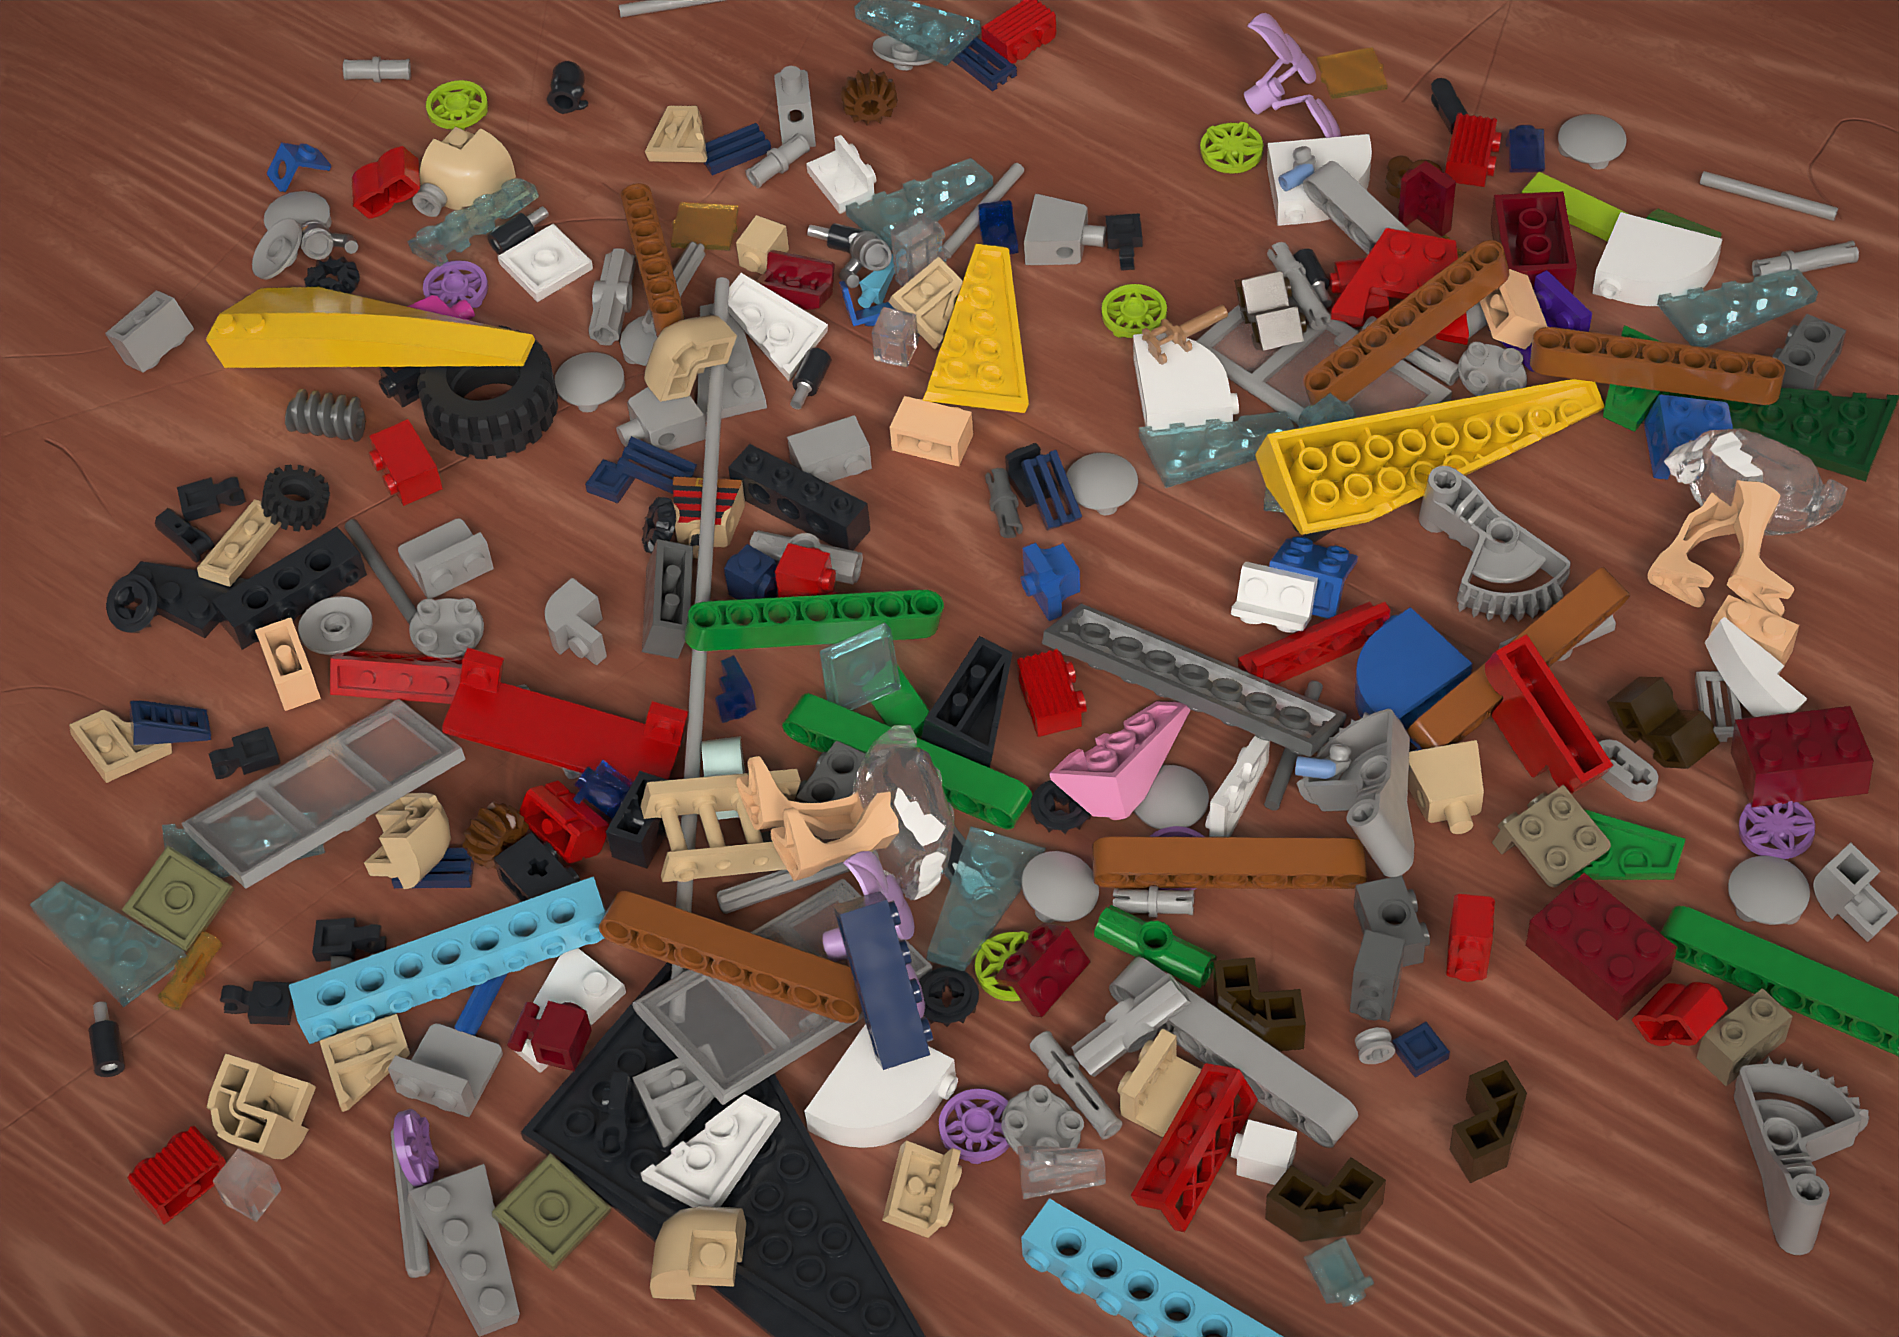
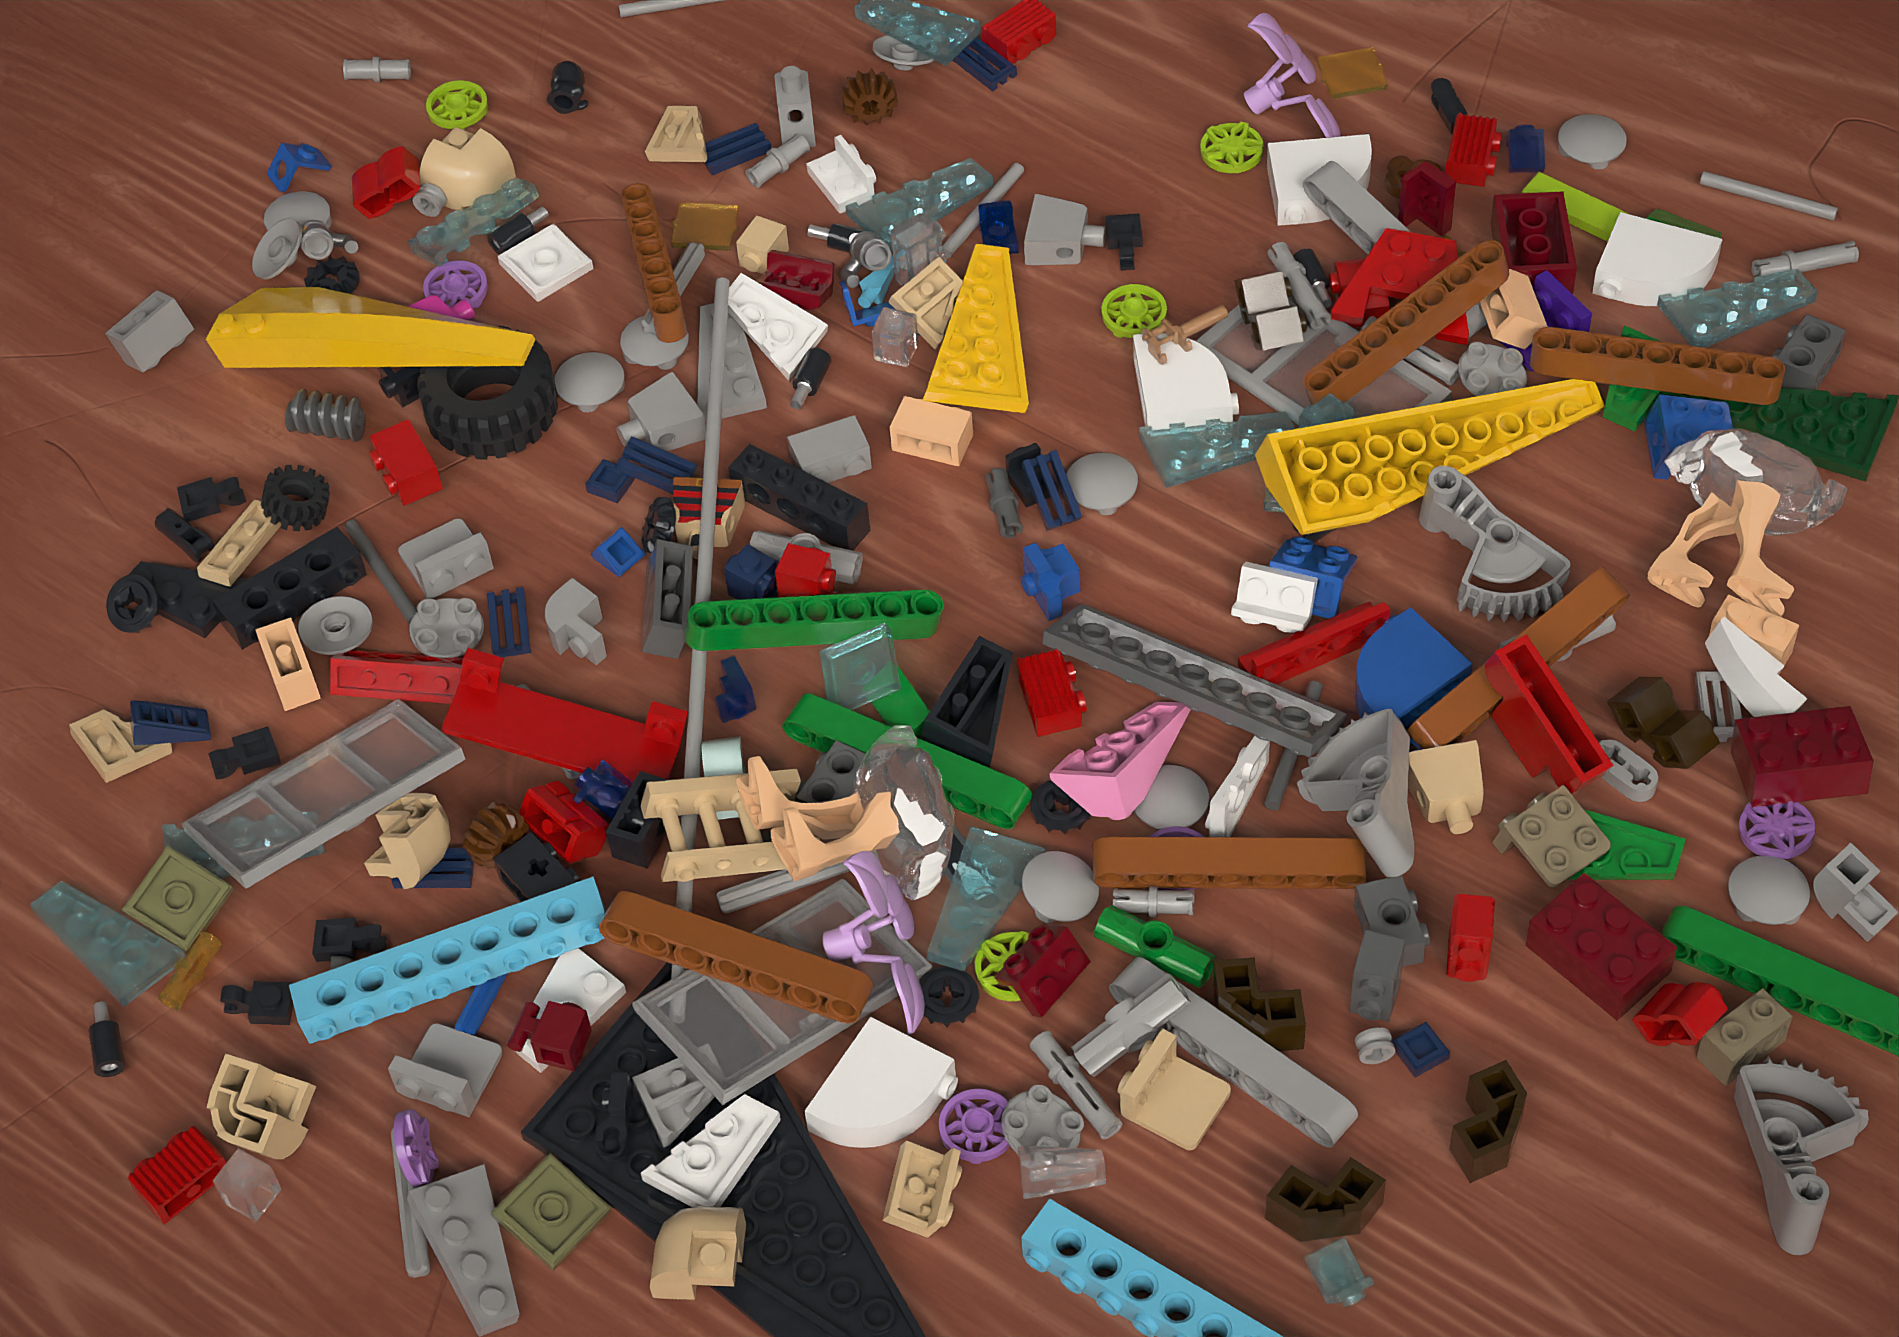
(362, 1057): tan wing -> none
(506, 600): none -> dark blue tile
(612, 297): light grey piece -> none
(618, 552): none -> blue slope
(684, 352): tan brick -> none
(882, 979): dark blue brick -> none
(1192, 1138): red fence -> none
(1264, 1151): white brick -> none
(1302, 168): medium blue arm -> none
(1326, 767): medium blue arm -> none

